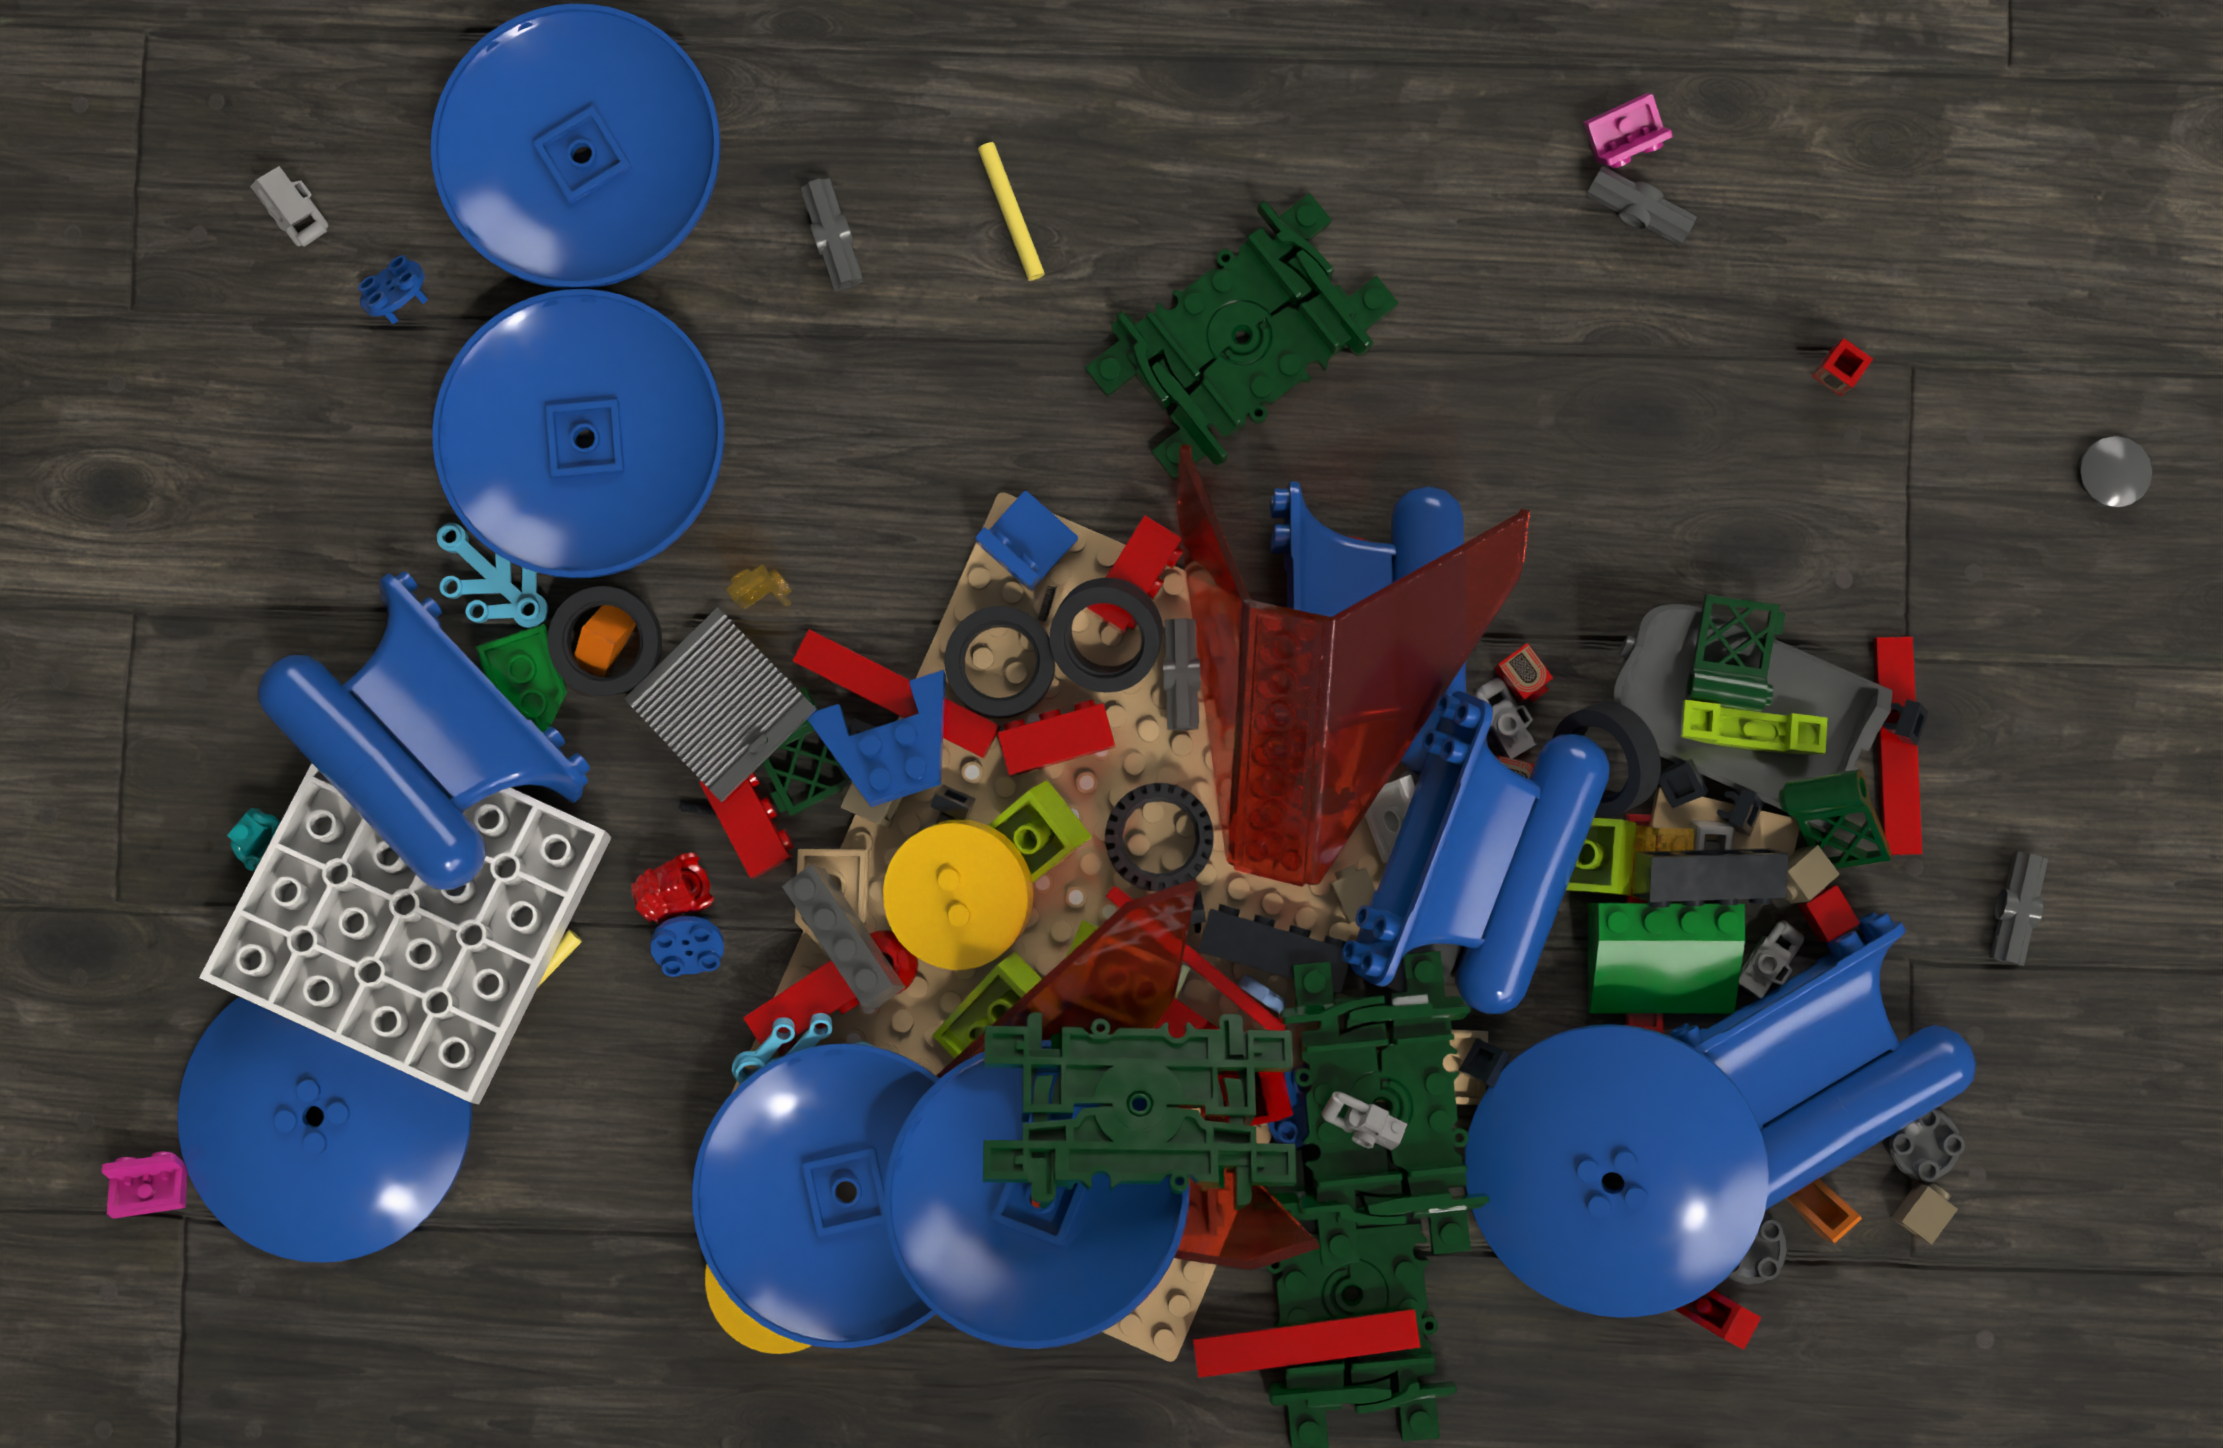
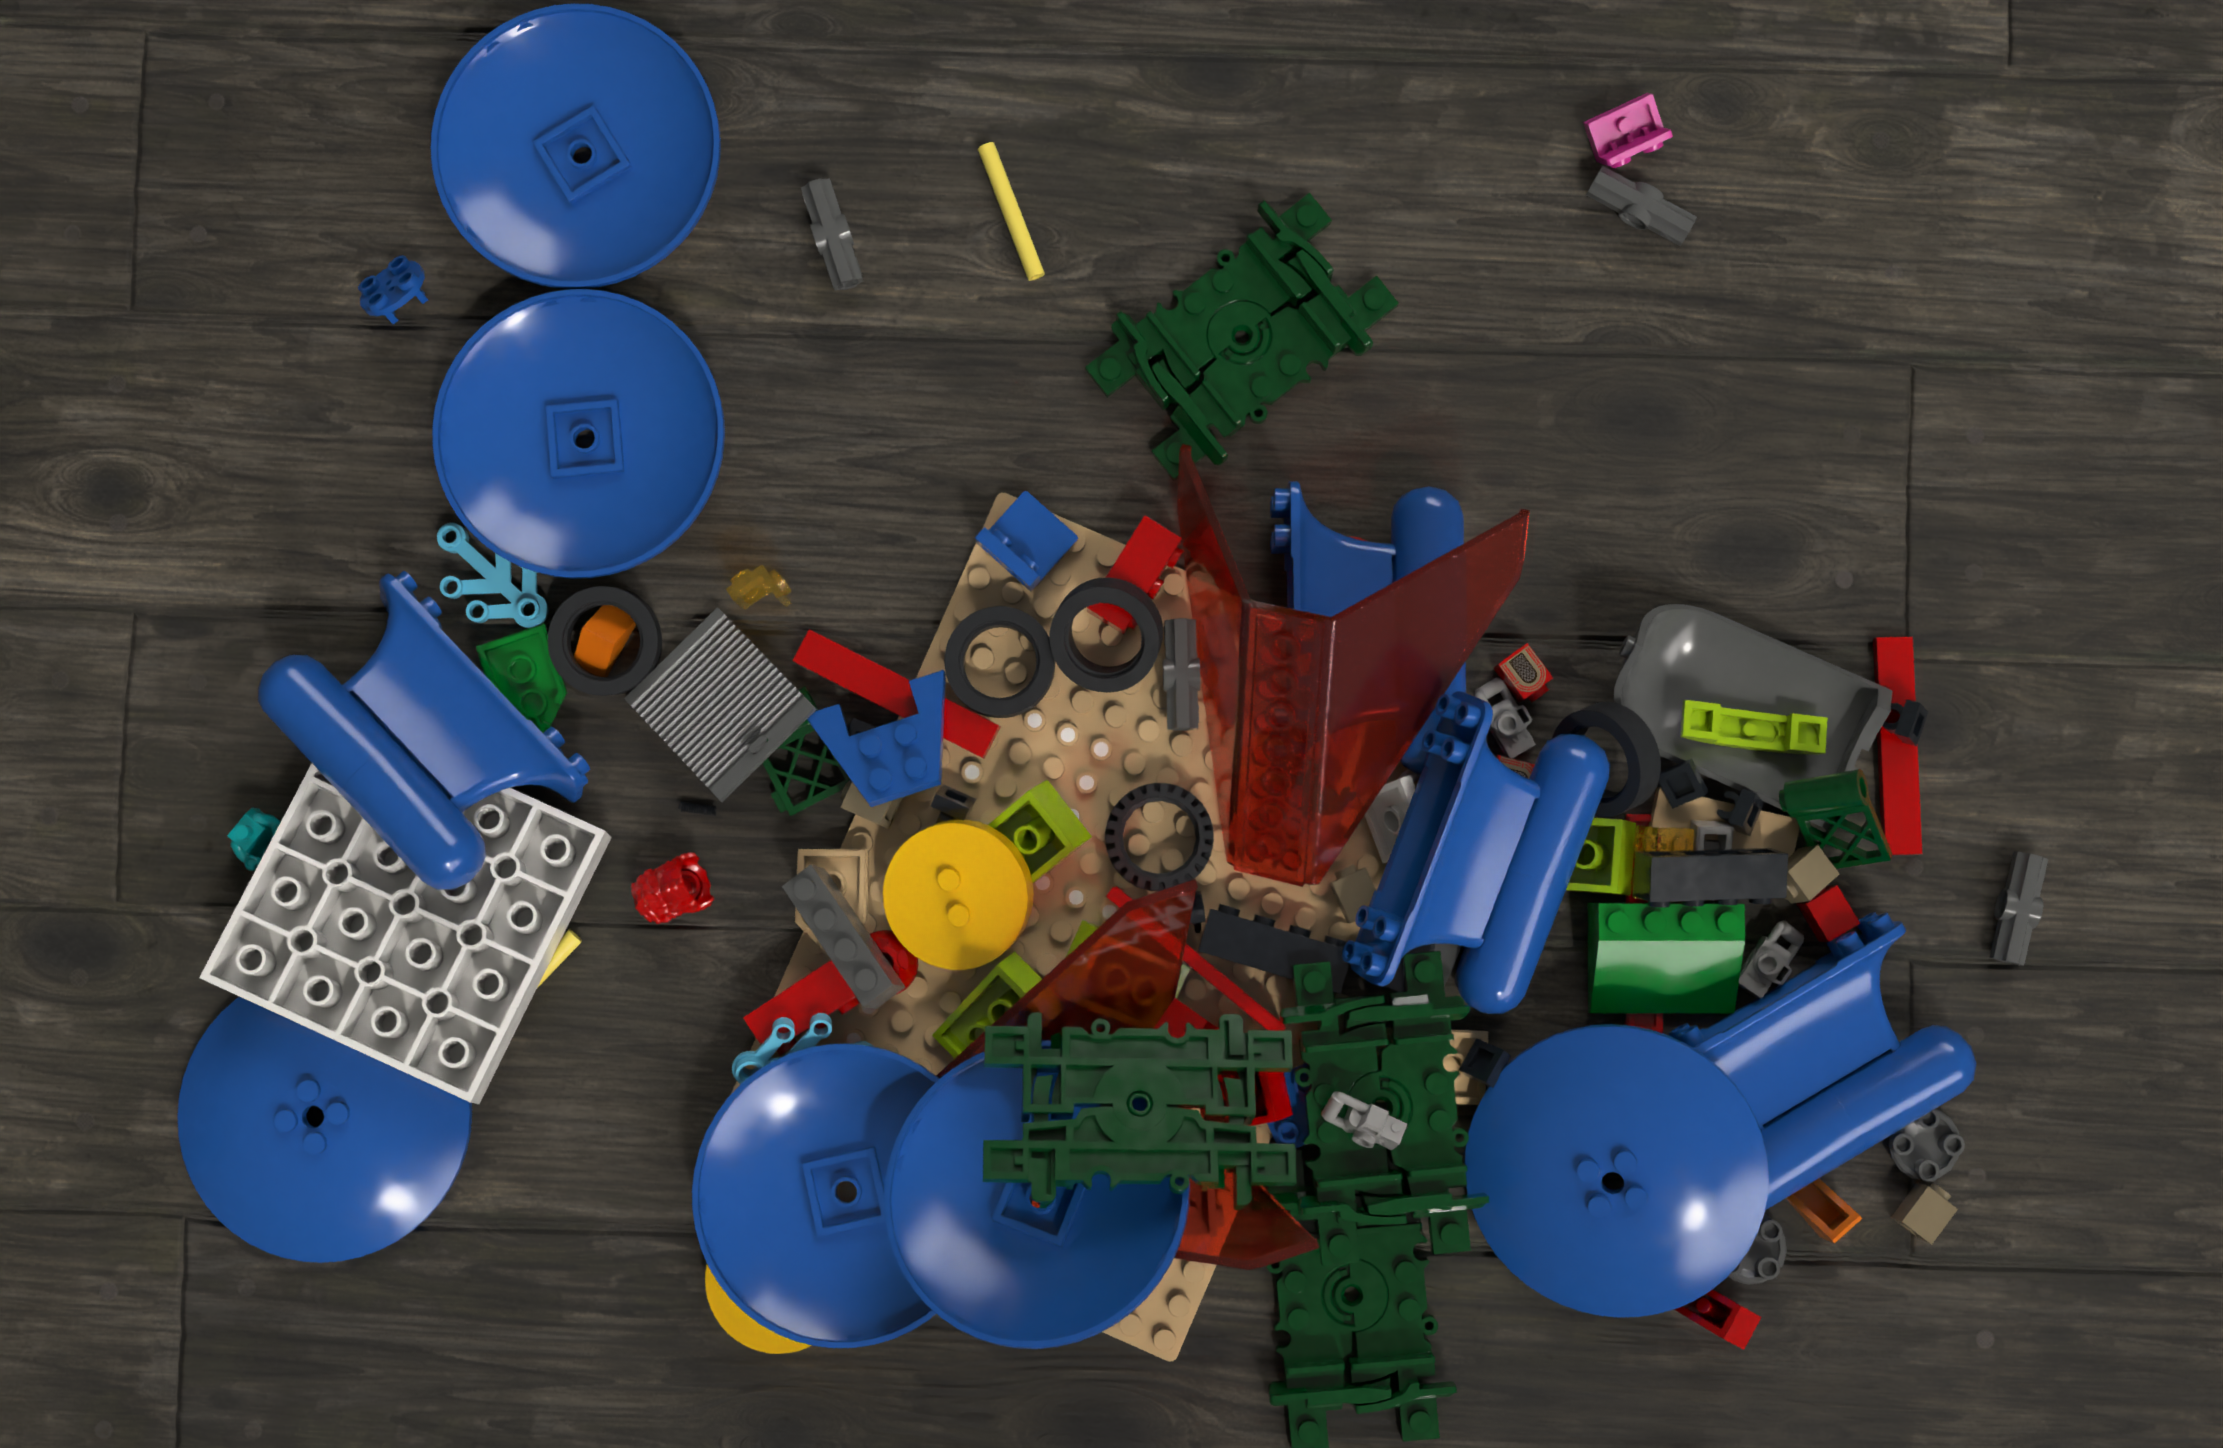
(145, 1184): dark pink bracket -> none
(289, 204): light grey piece -> none
(687, 945): blue plate -> none
(752, 828): red brick -> none
(1049, 604): black leg -> none
(1056, 738): red brick -> none
(1262, 993): light blue tile -> none
(1306, 1343): red tile -> none
(1727, 683): dark green piece -> none
(1842, 367): red brick -> none
(2115, 471): dark grey dish -> none

